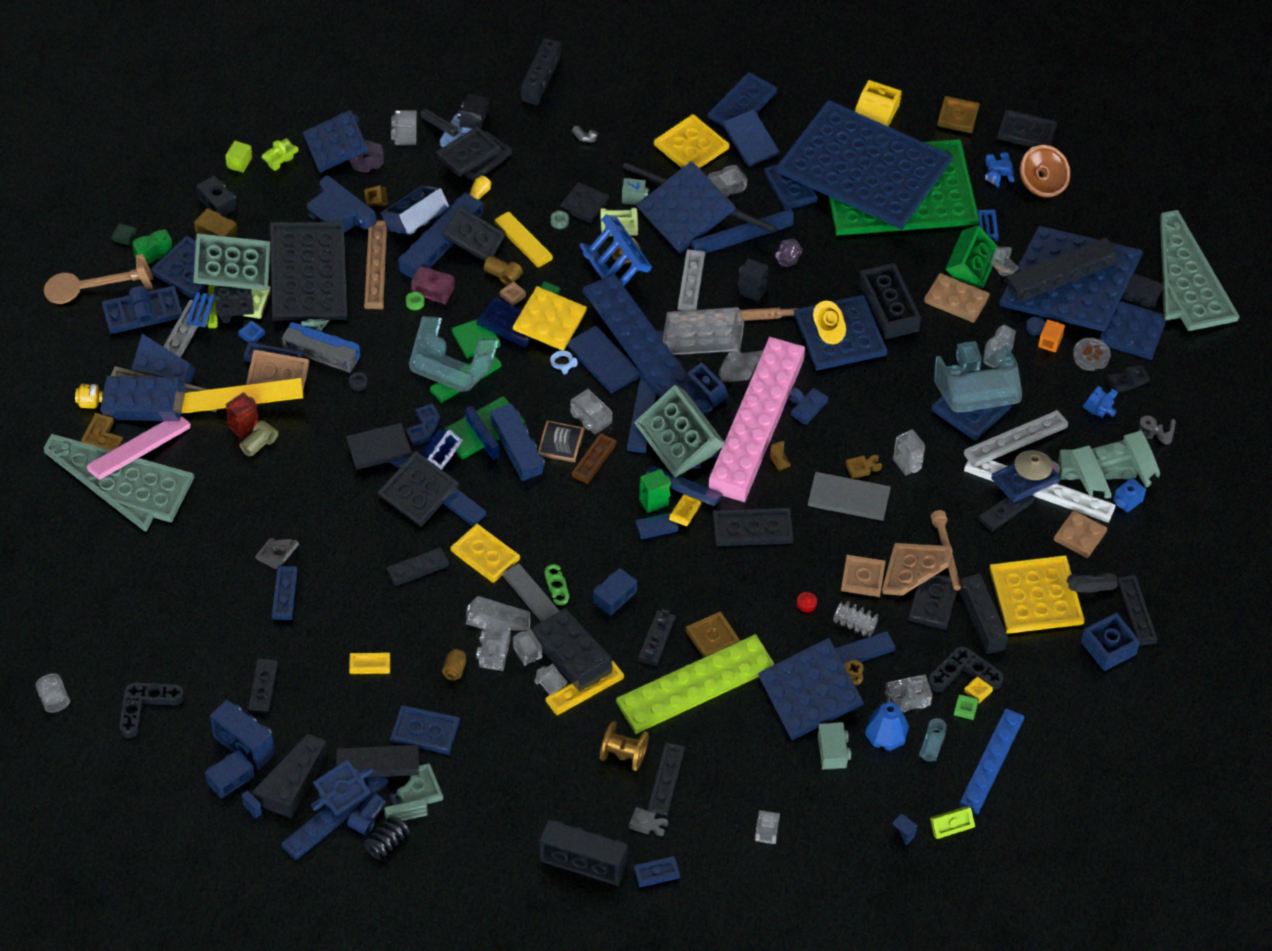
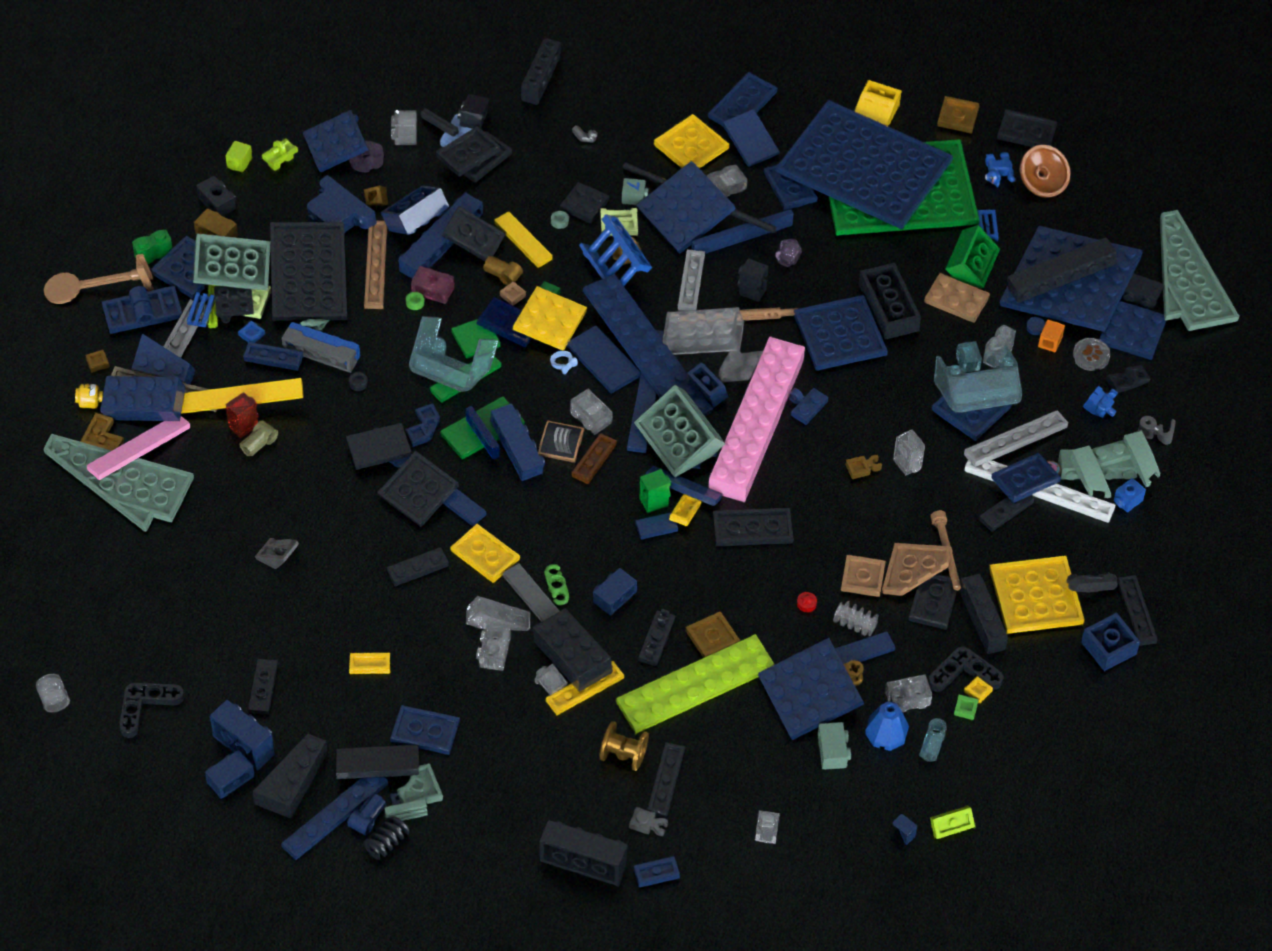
(97, 361): none -> pearl gold tile
(124, 234): clear green tile -> none
(251, 804): dark blue tile -> none
(276, 367): medium nougat plate -> none
(284, 593): dark blue plate -> none
(342, 788): dark blue plate -> none
(441, 447): clear blue brick -> none
(454, 664): pearl gold brick -> none
(480, 187): yellow cone -> none
(527, 647): clear brick -> none
(778, 456): pearl gold slope -> none
(829, 322): yellow piece -> none
(849, 496): dark grey tile -> none
(992, 760): blue plate -> none
(1002, 262): clear bracket -> none
(1033, 465): dark tan dish -> none
(1080, 534): medium nougat plate -> none

